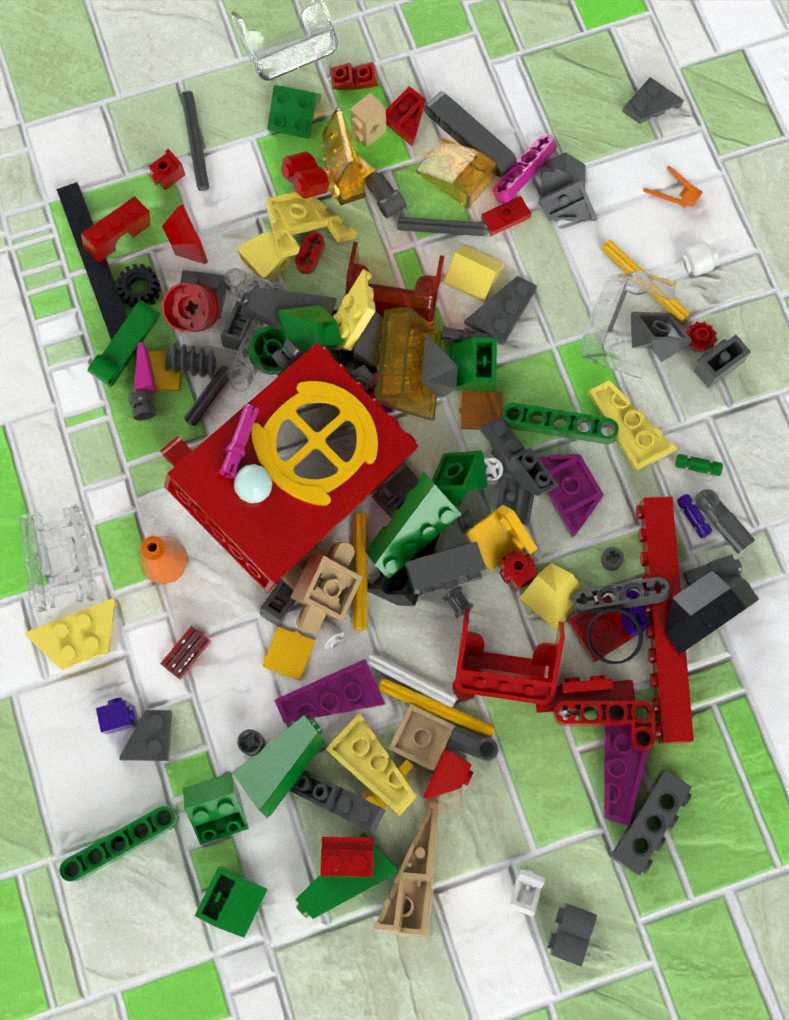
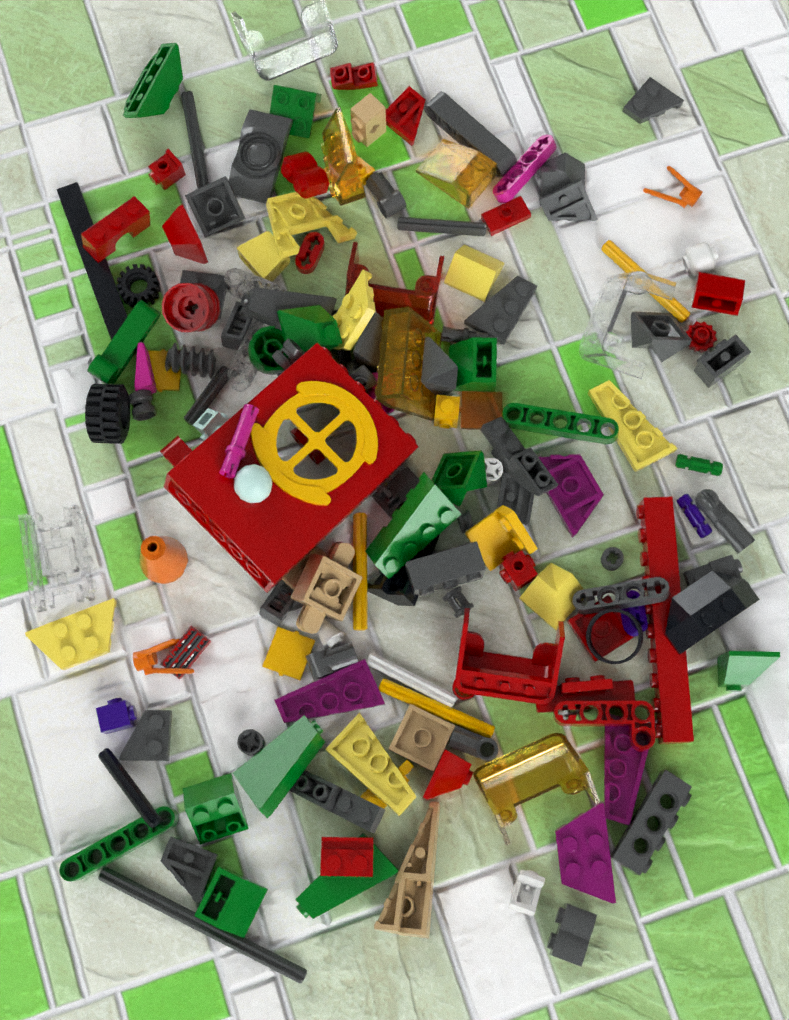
(107, 413): none -> black tyre
(130, 788): none -> black axle
(148, 658): none -> orange plant
(156, 84): none -> green wedge
(187, 917): none -> dark grey axle
(189, 865): none -> dark grey wing
(210, 422): none -> light aqua brick
(215, 206): none -> dark grey slope
(259, 155): none -> dark grey slope
(316, 455): none -> red beam
(327, 661): none -> dark grey piece
(446, 411): none -> yellow brick
(530, 773): none -> clear yellow windscreen
(586, 854): none -> magenta wing
(718, 293): none -> red brick
(741, 668): none -> slope

